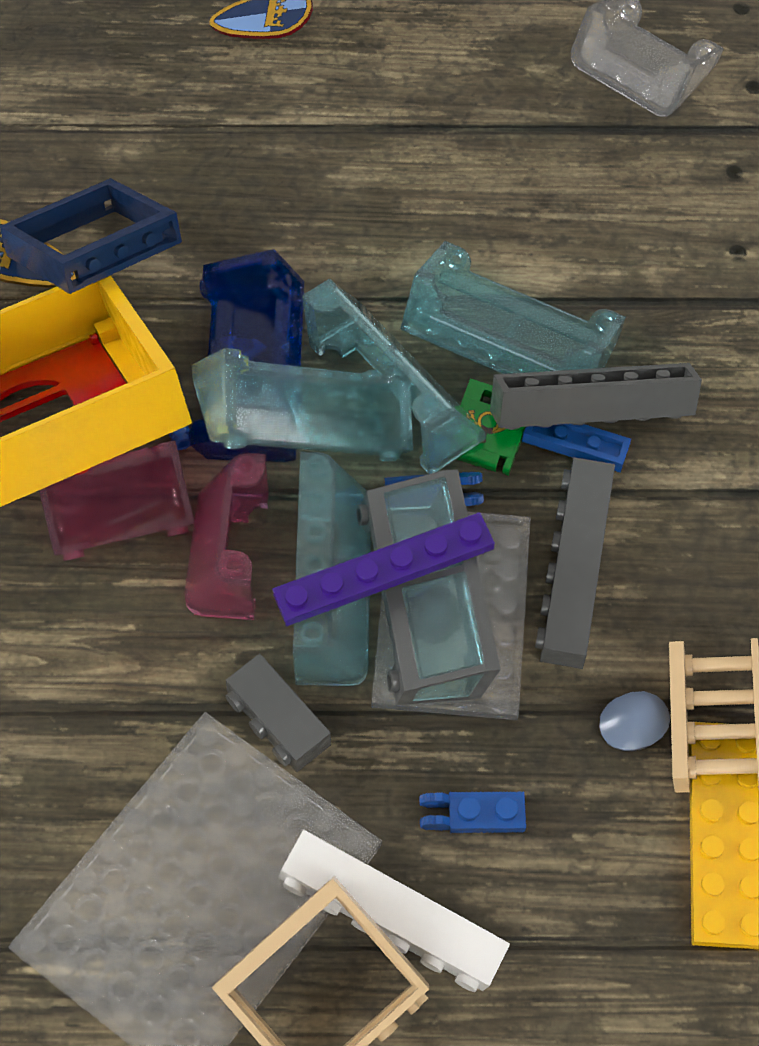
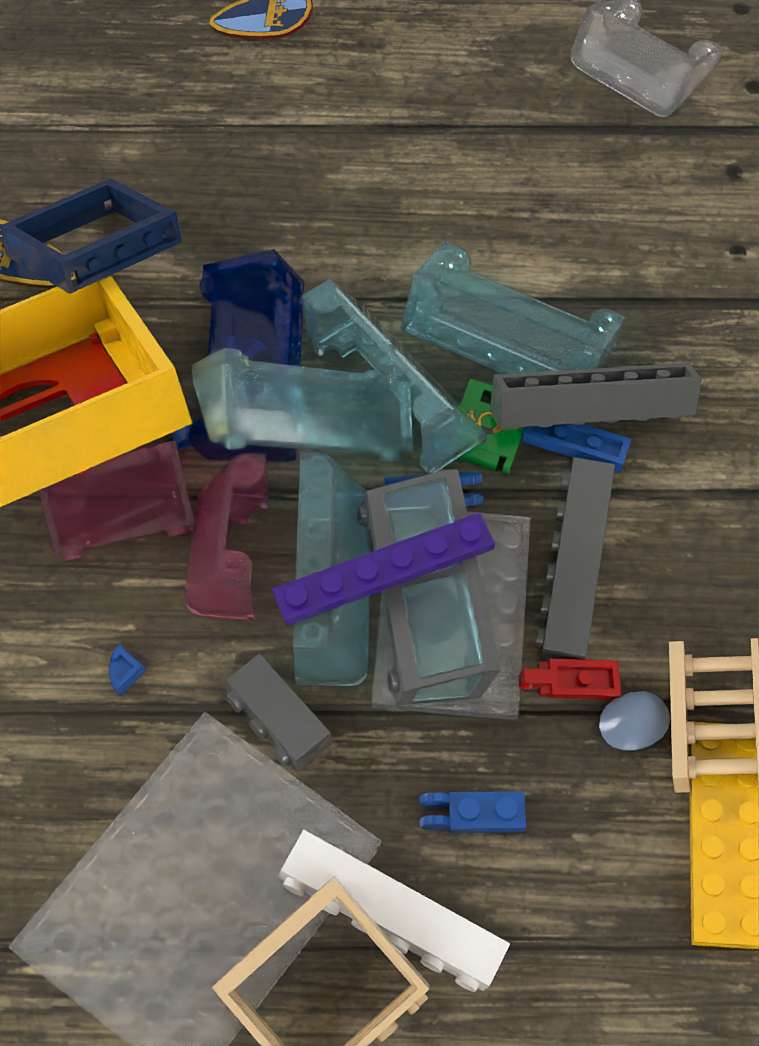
(124, 669): none -> blue tile
(573, 679): none -> red hinge

